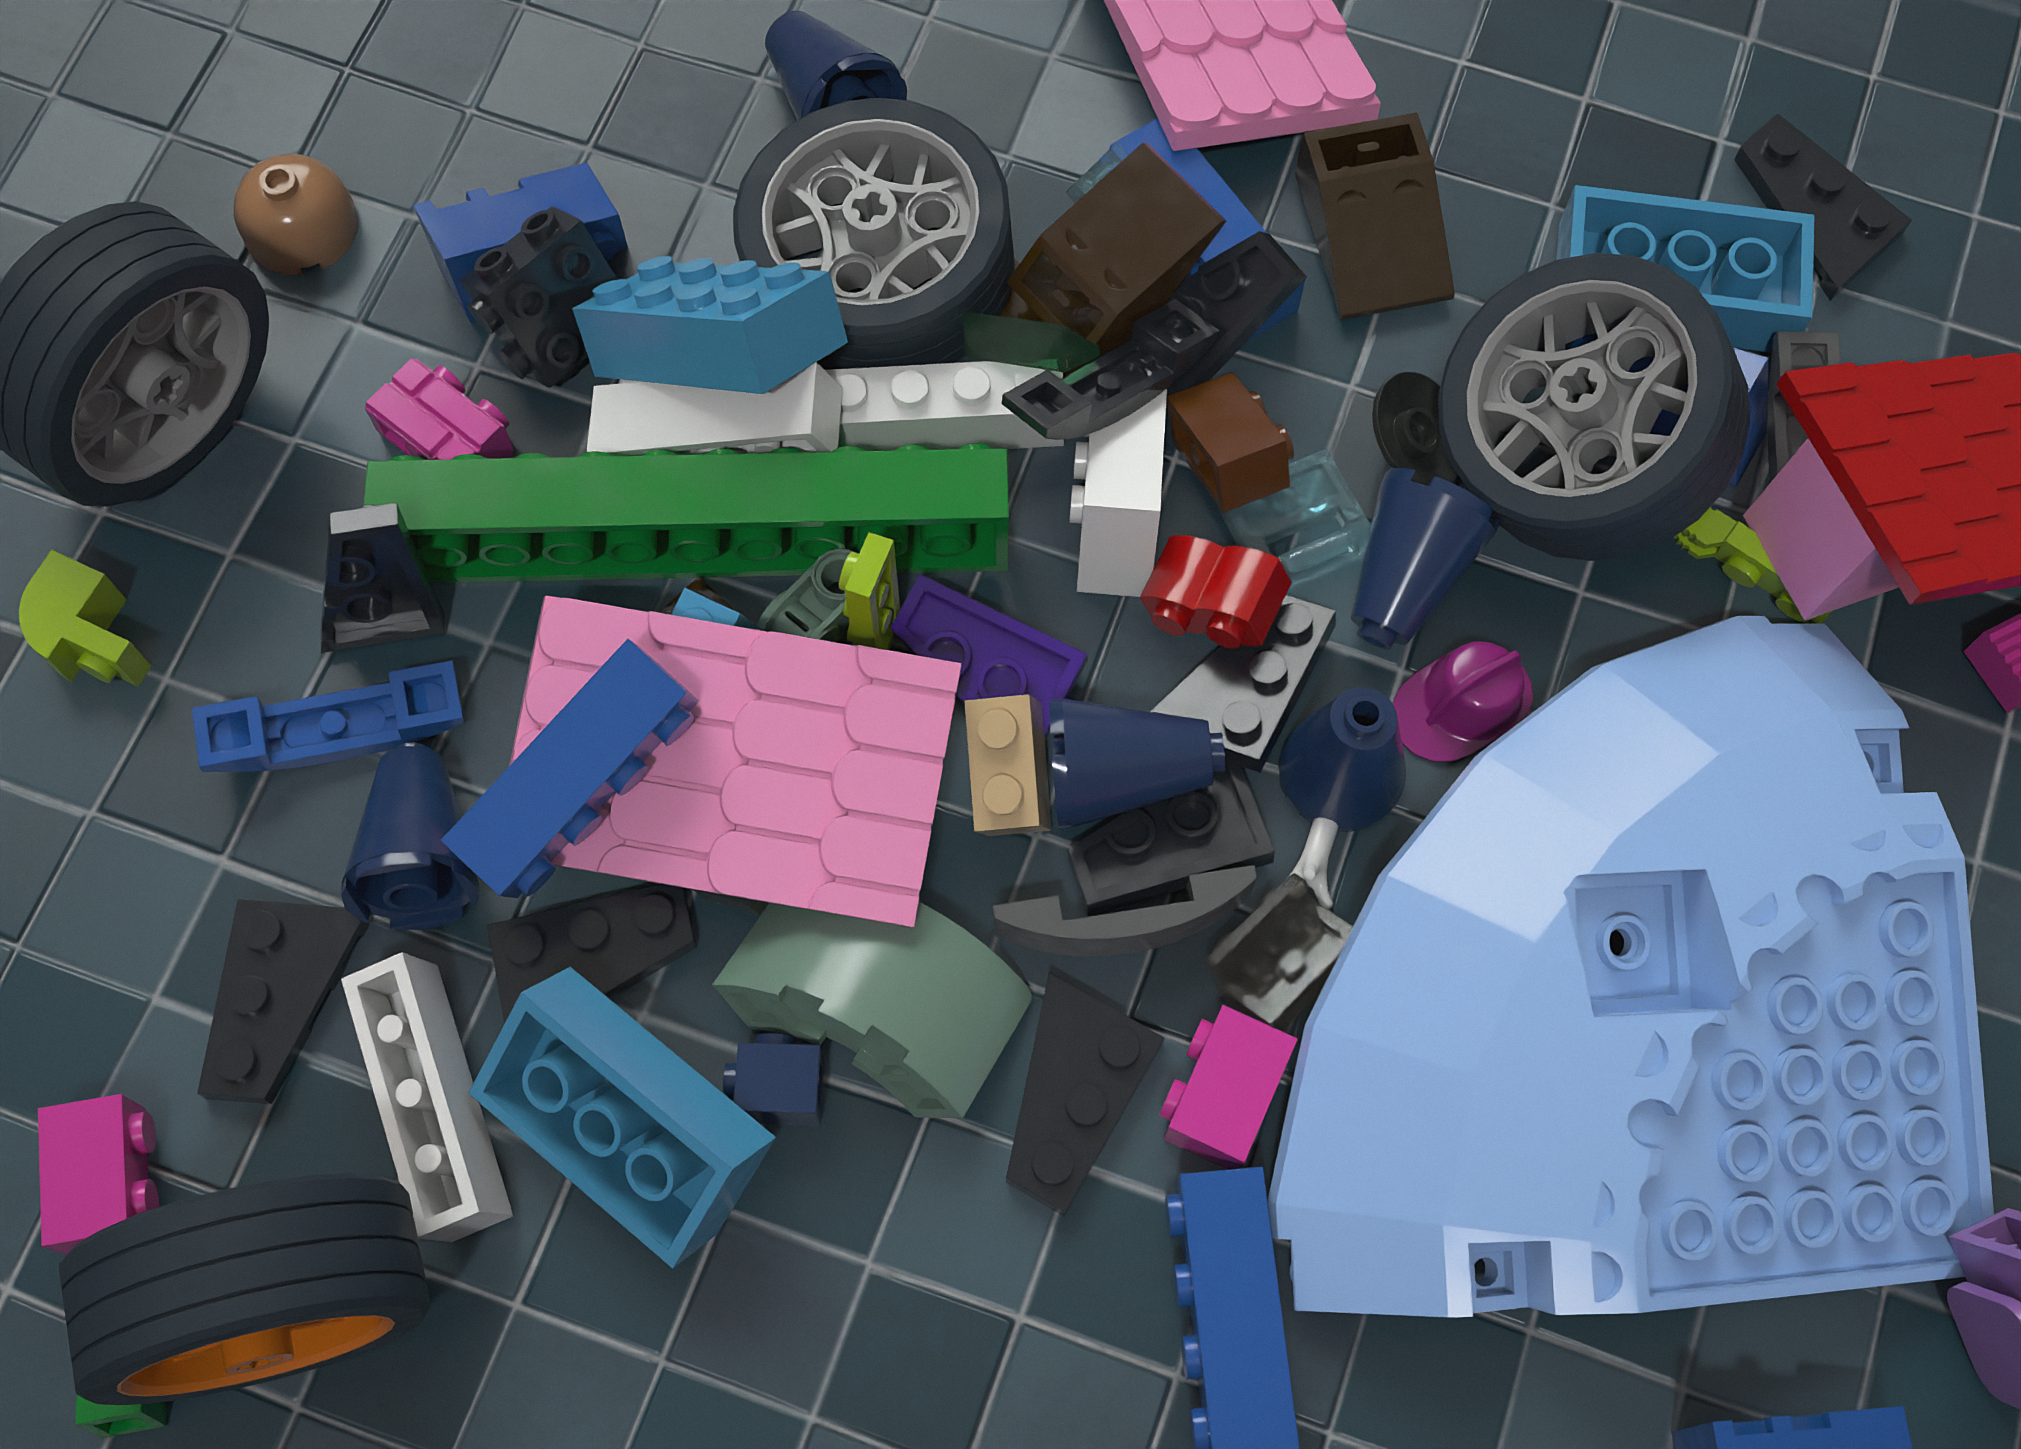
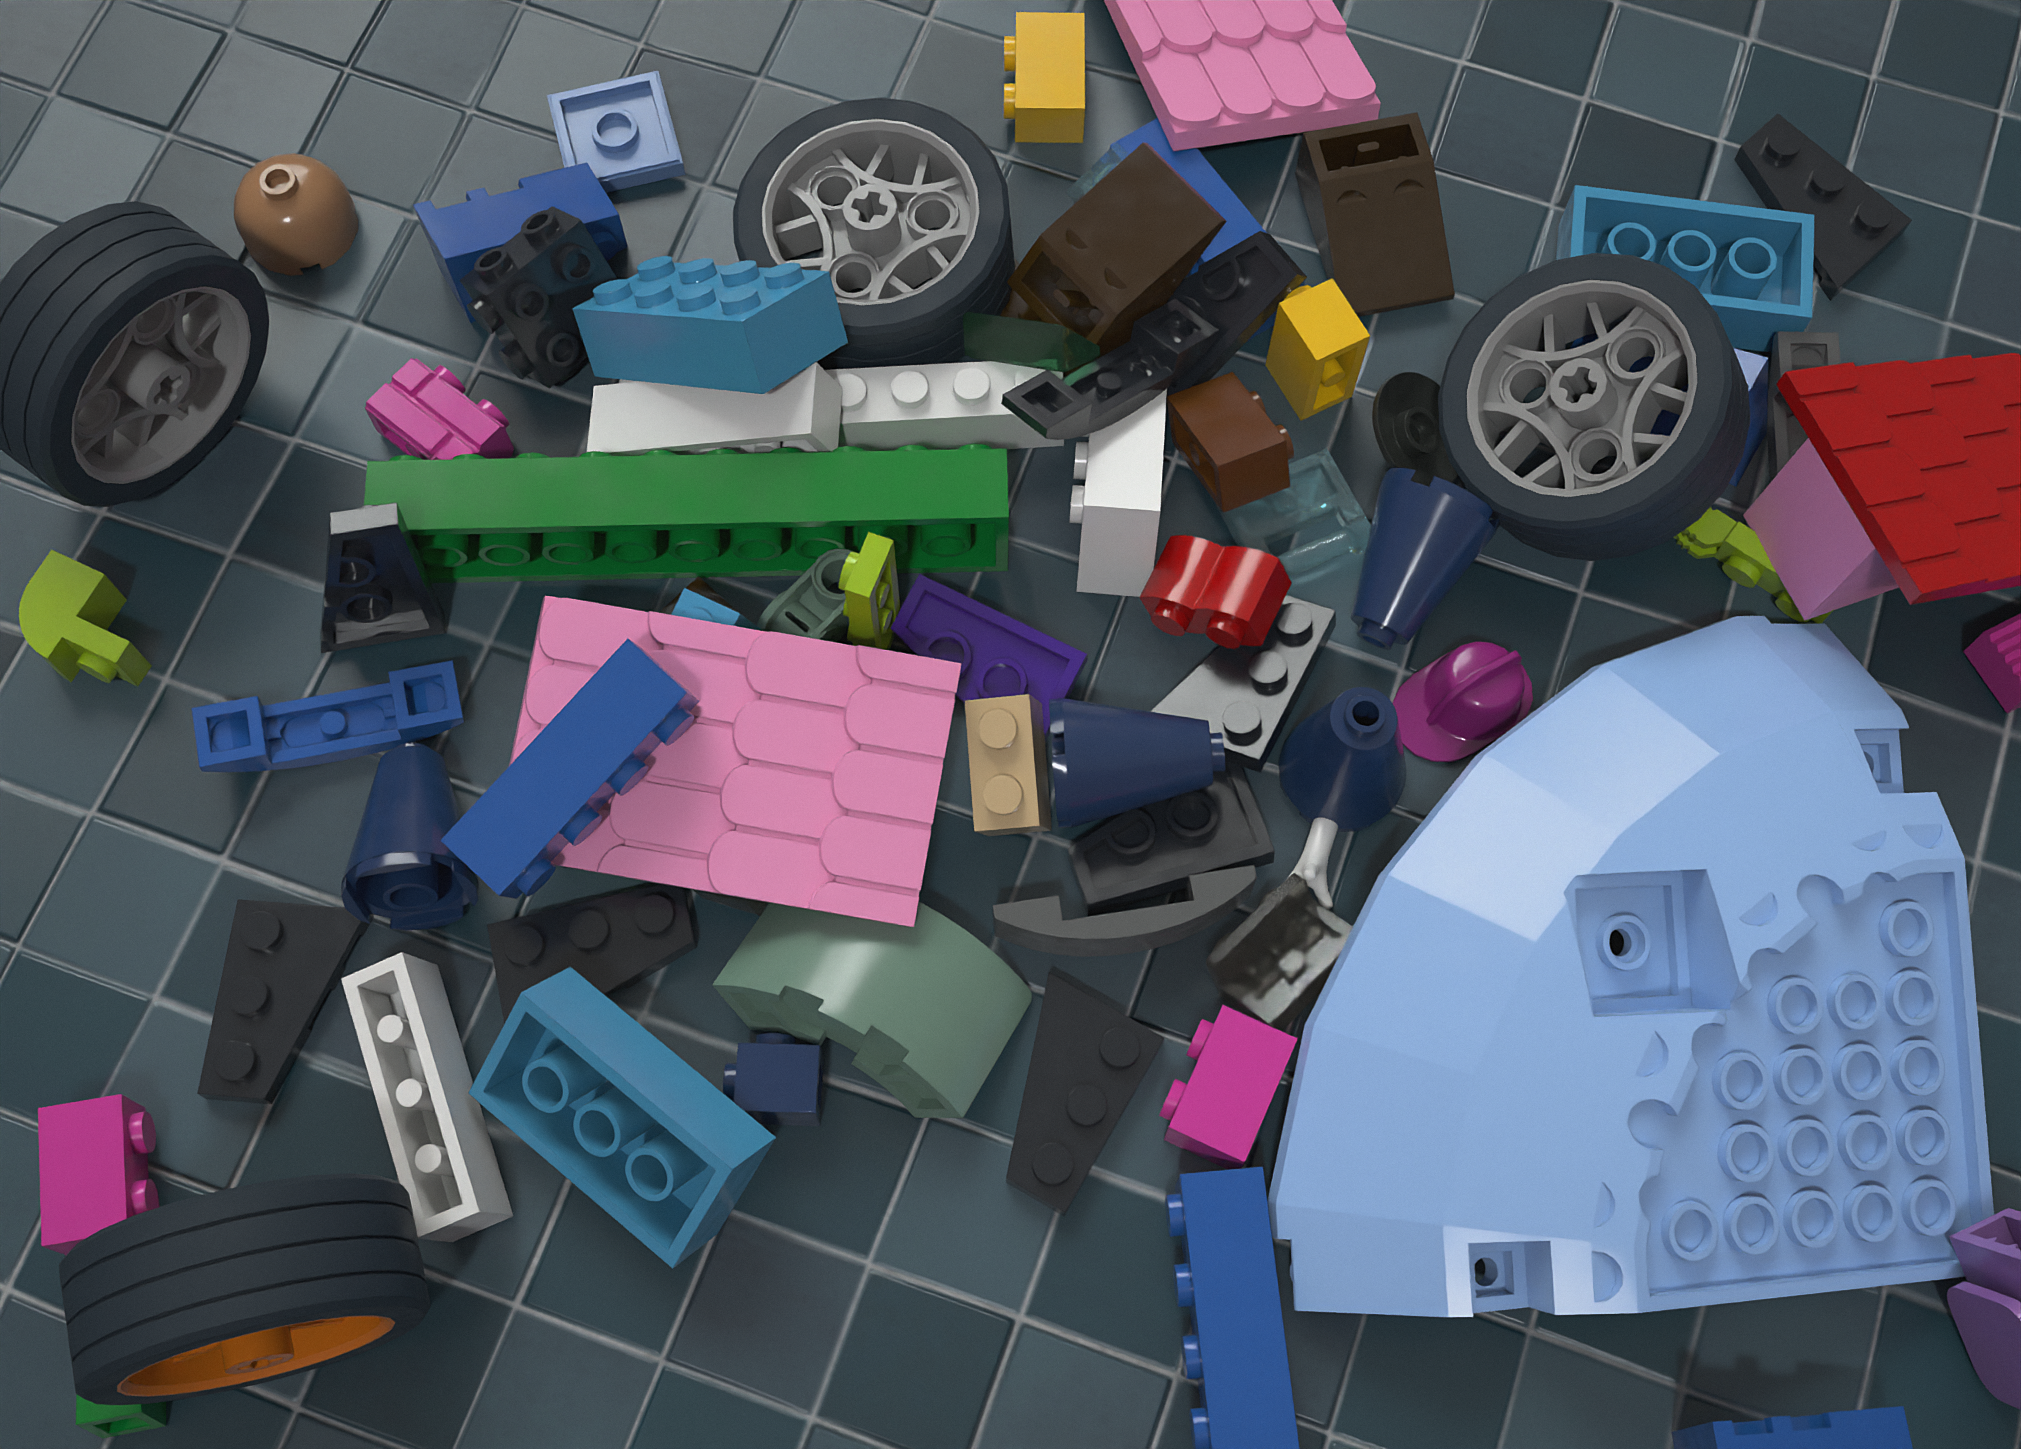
(619, 131): none -> medium blue tile
(826, 66): dark blue cone -> none
(1048, 77): none -> yellow brick
(1316, 348): none -> yellow brick

